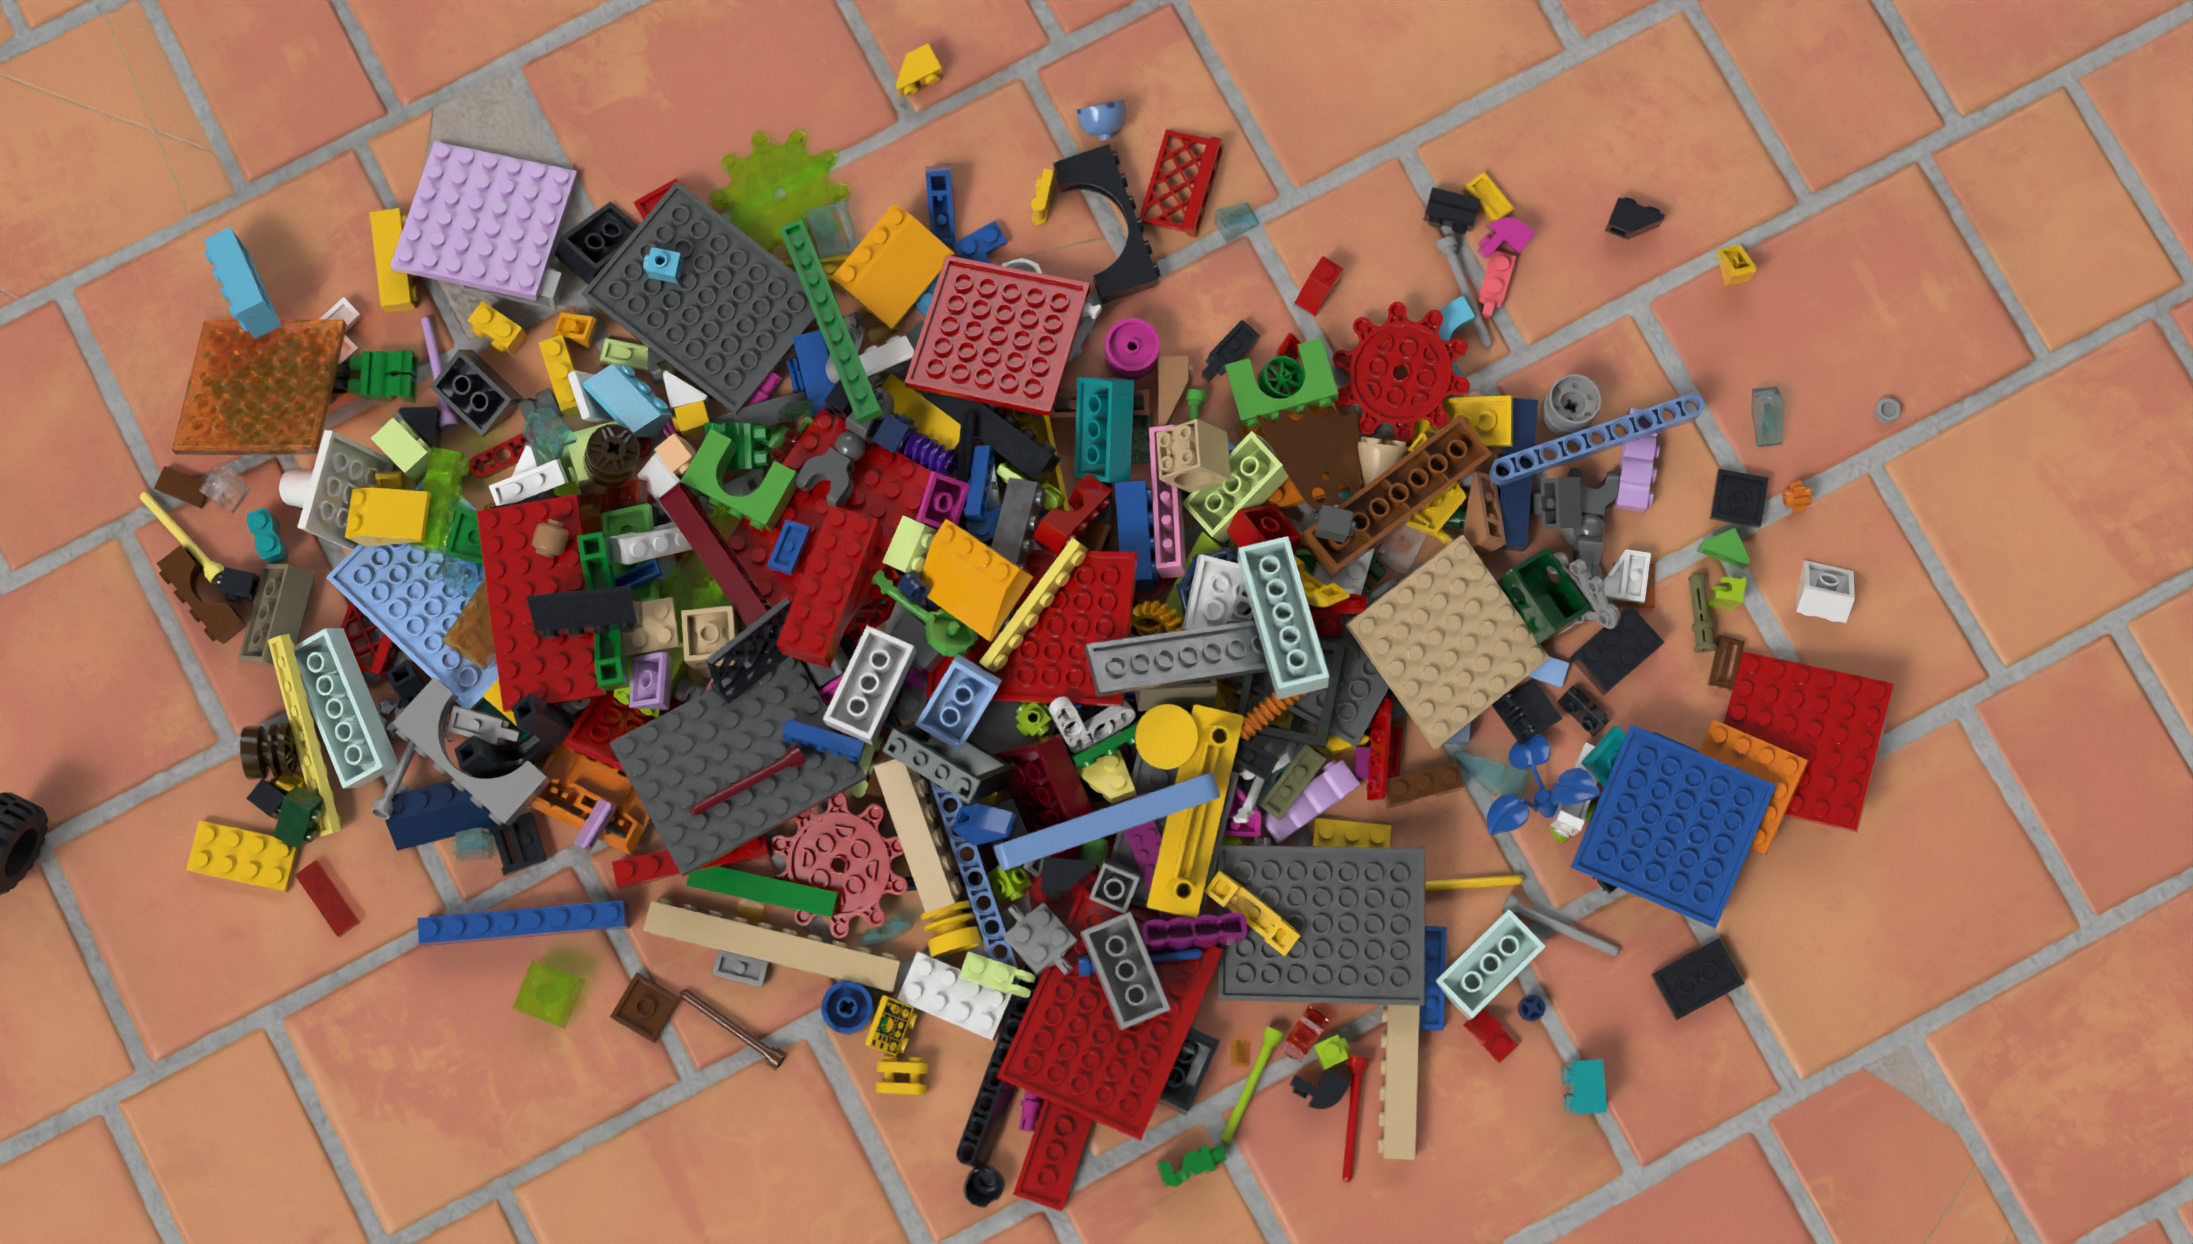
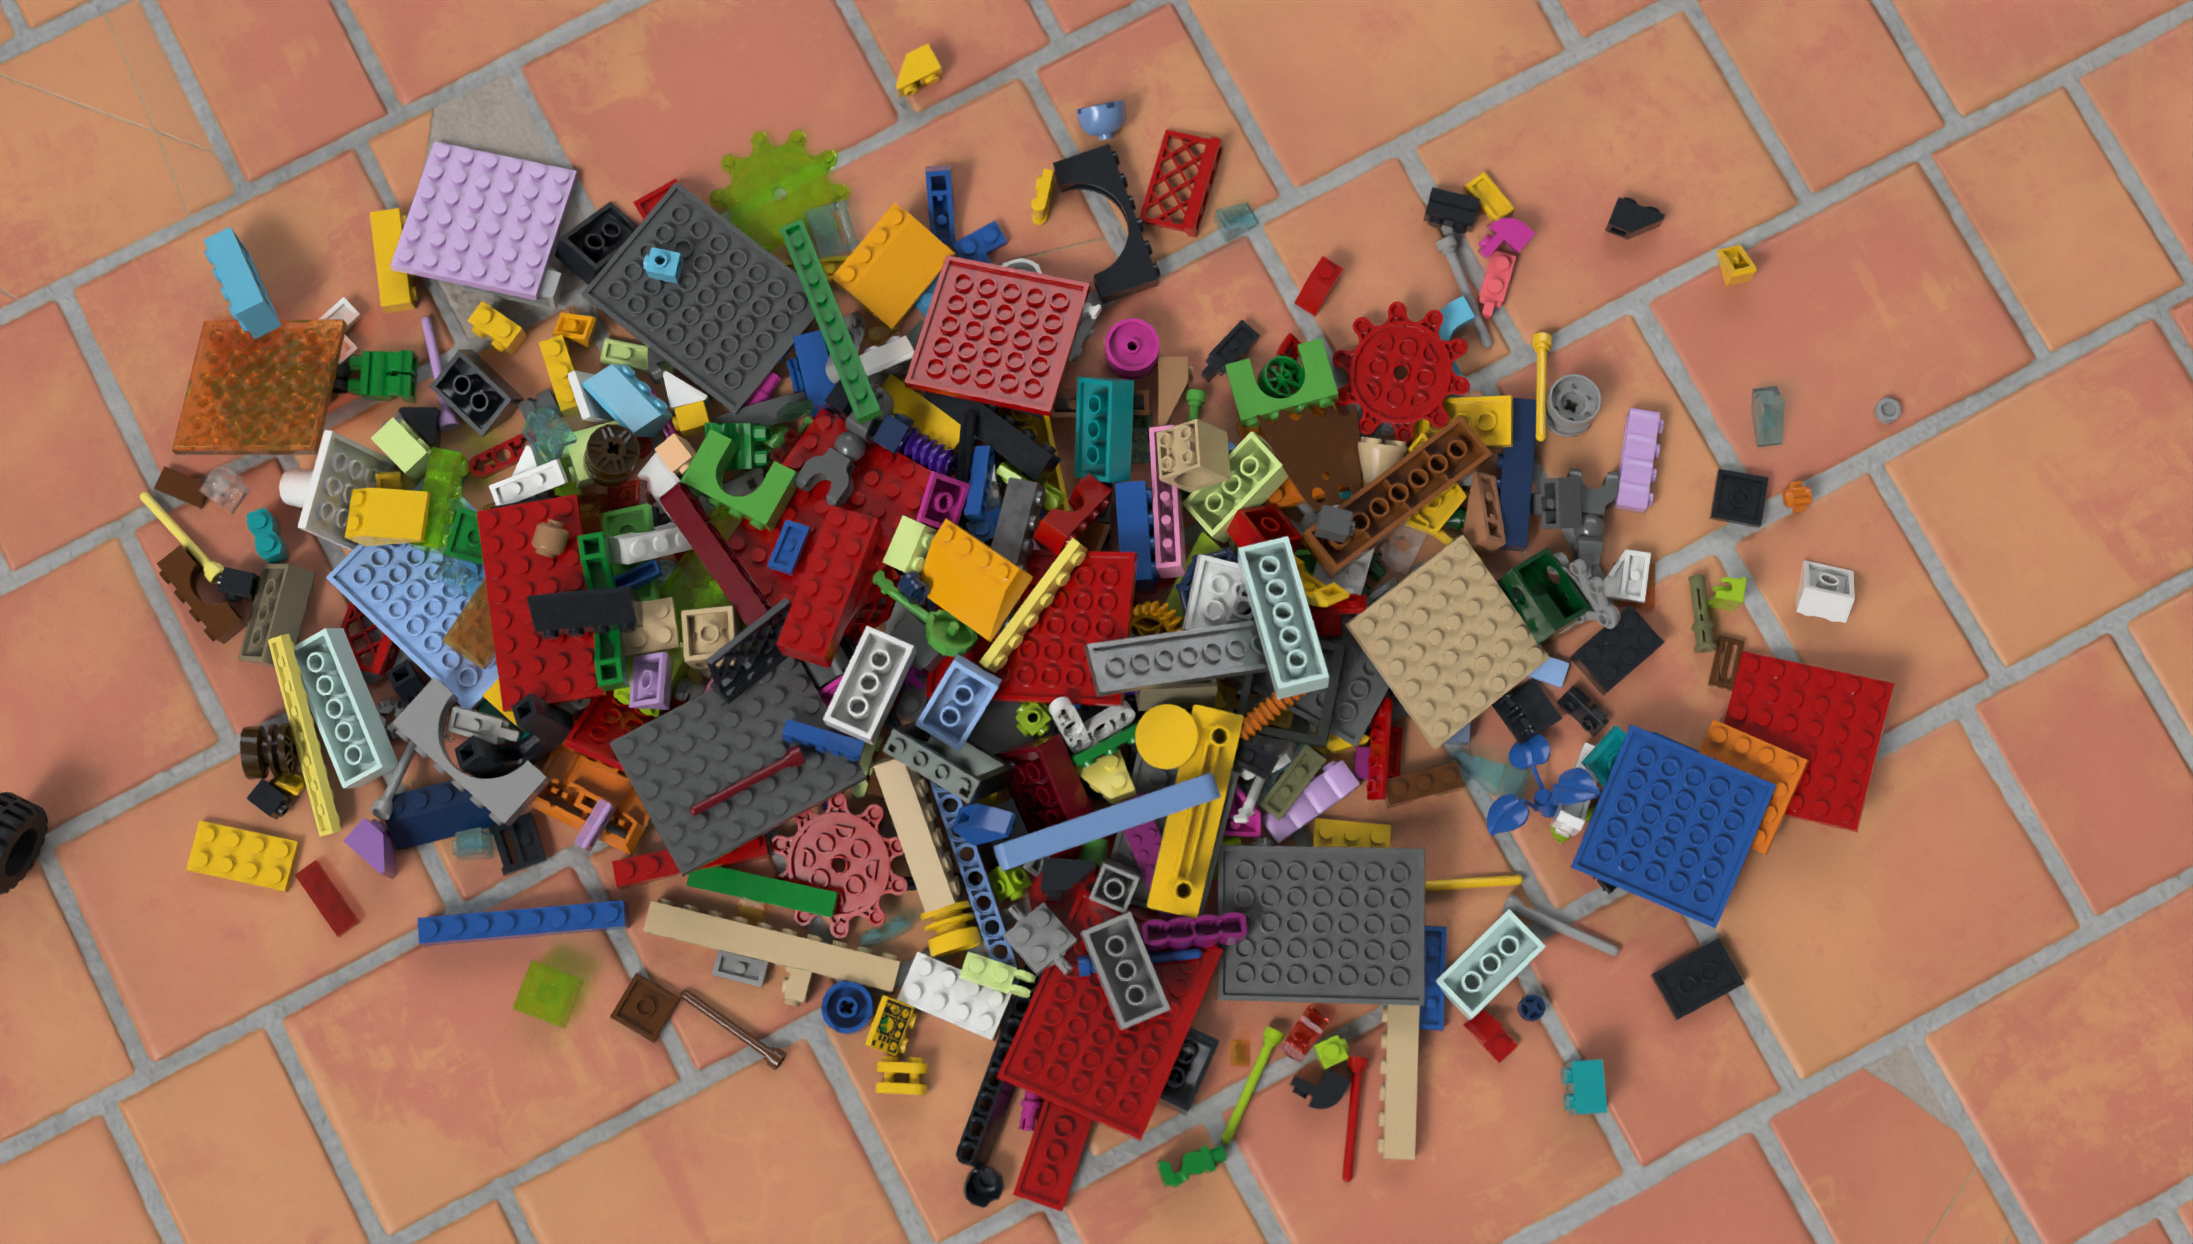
(298, 817): dark green brick -> none
(374, 845): none -> medium lavender slope
(797, 986): none -> tan brick
(1257, 913): yellow slope -> none
(1541, 344): none -> yellow piece
(1607, 434): medium blue beam -> none
(1726, 548): bright green slope -> none

